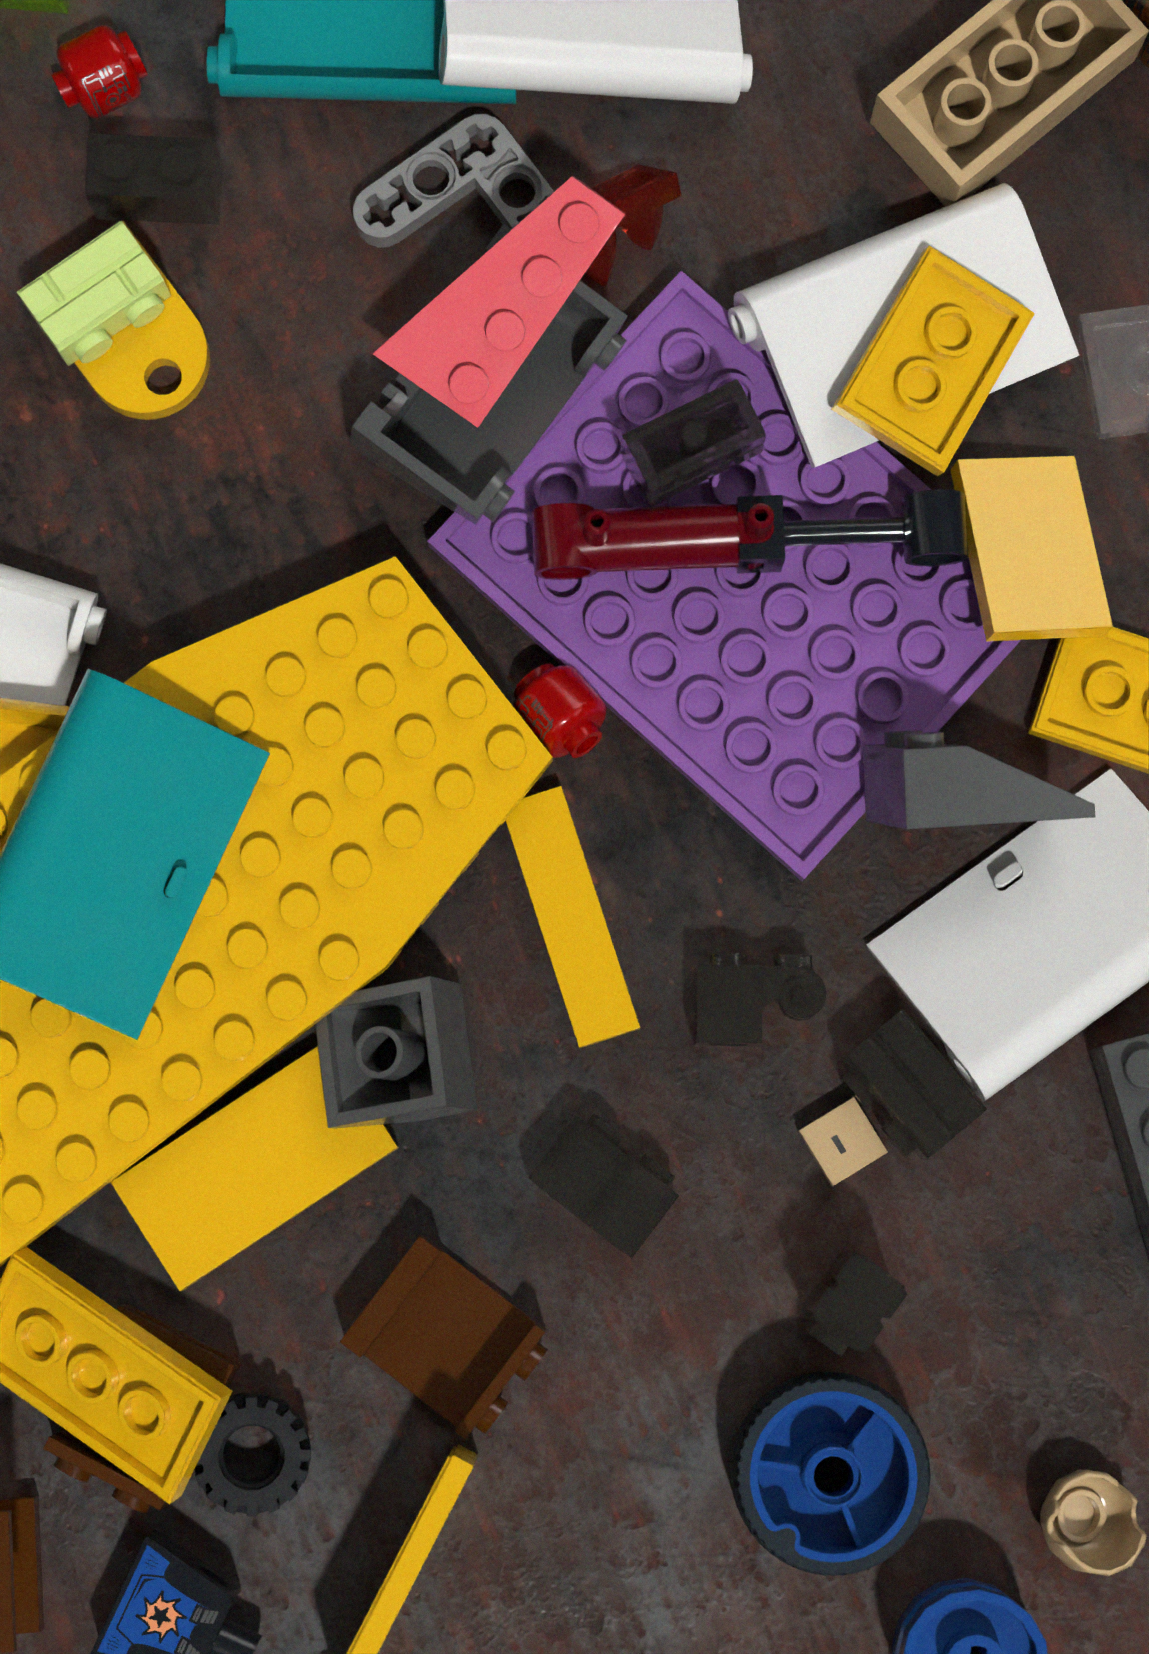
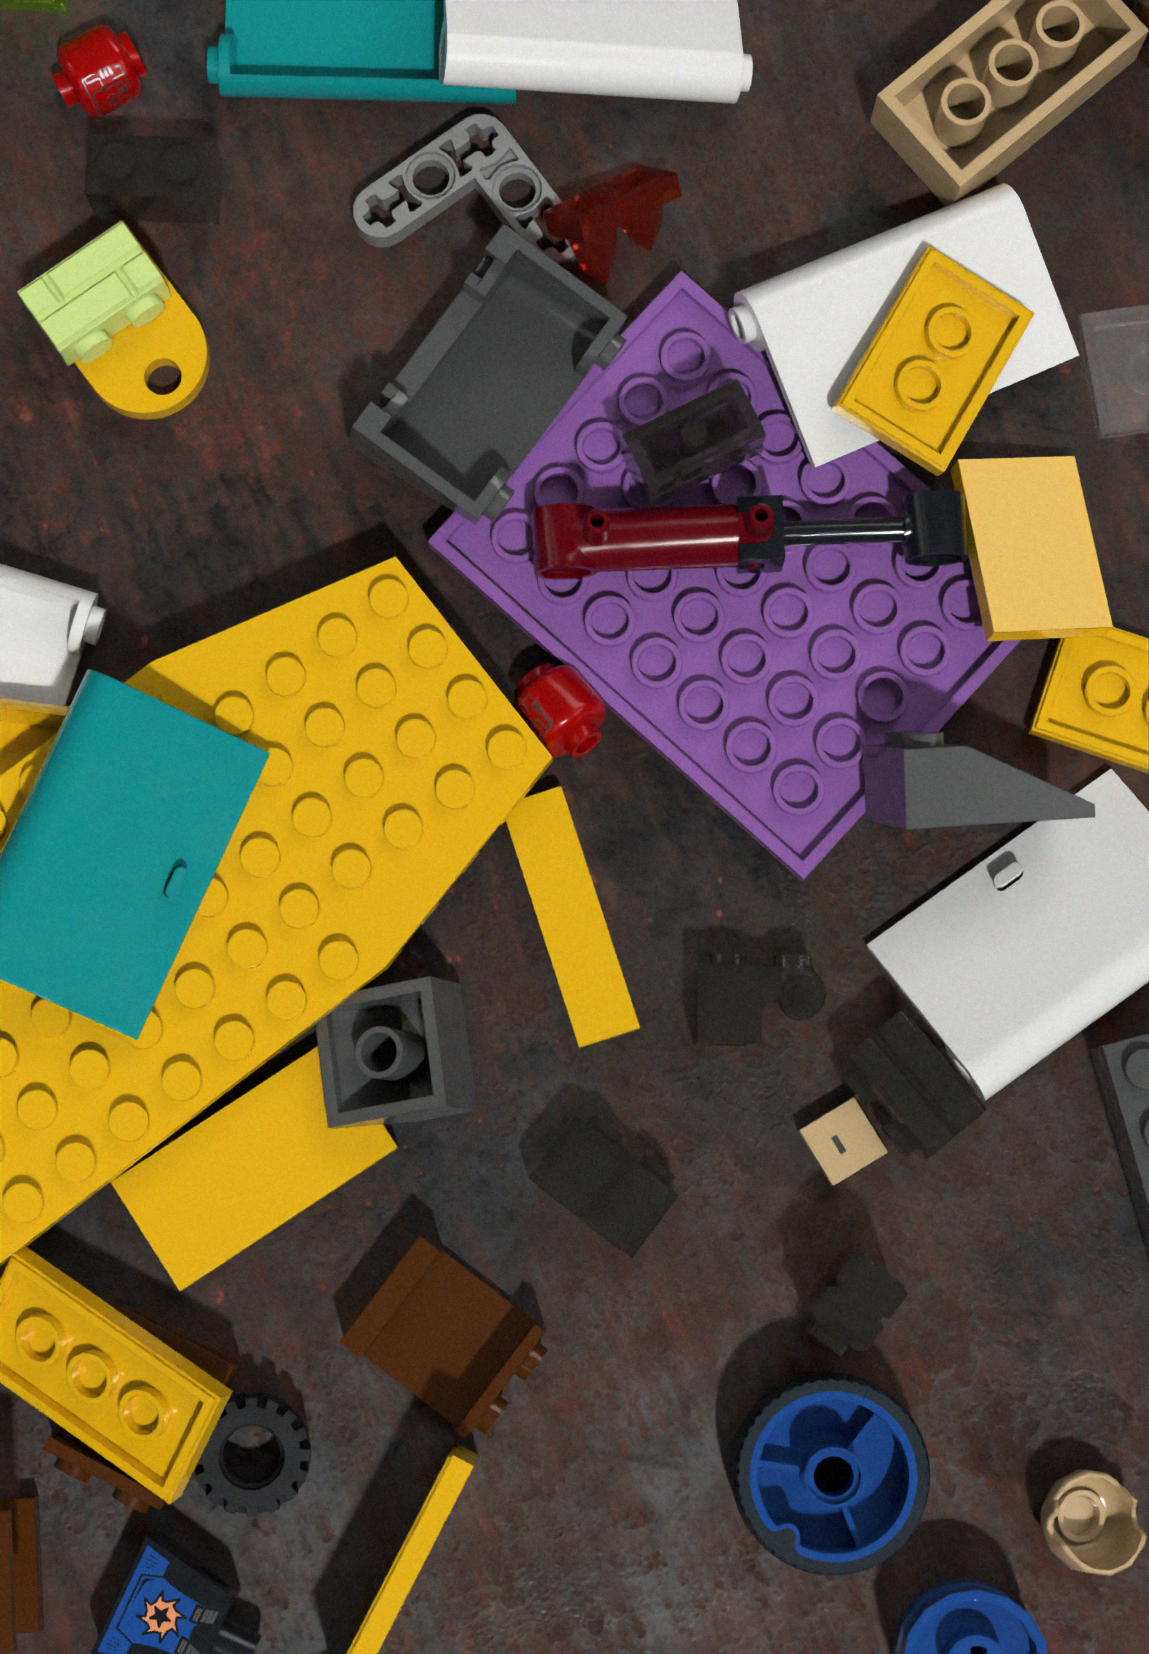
(494, 313): coral wing -> none

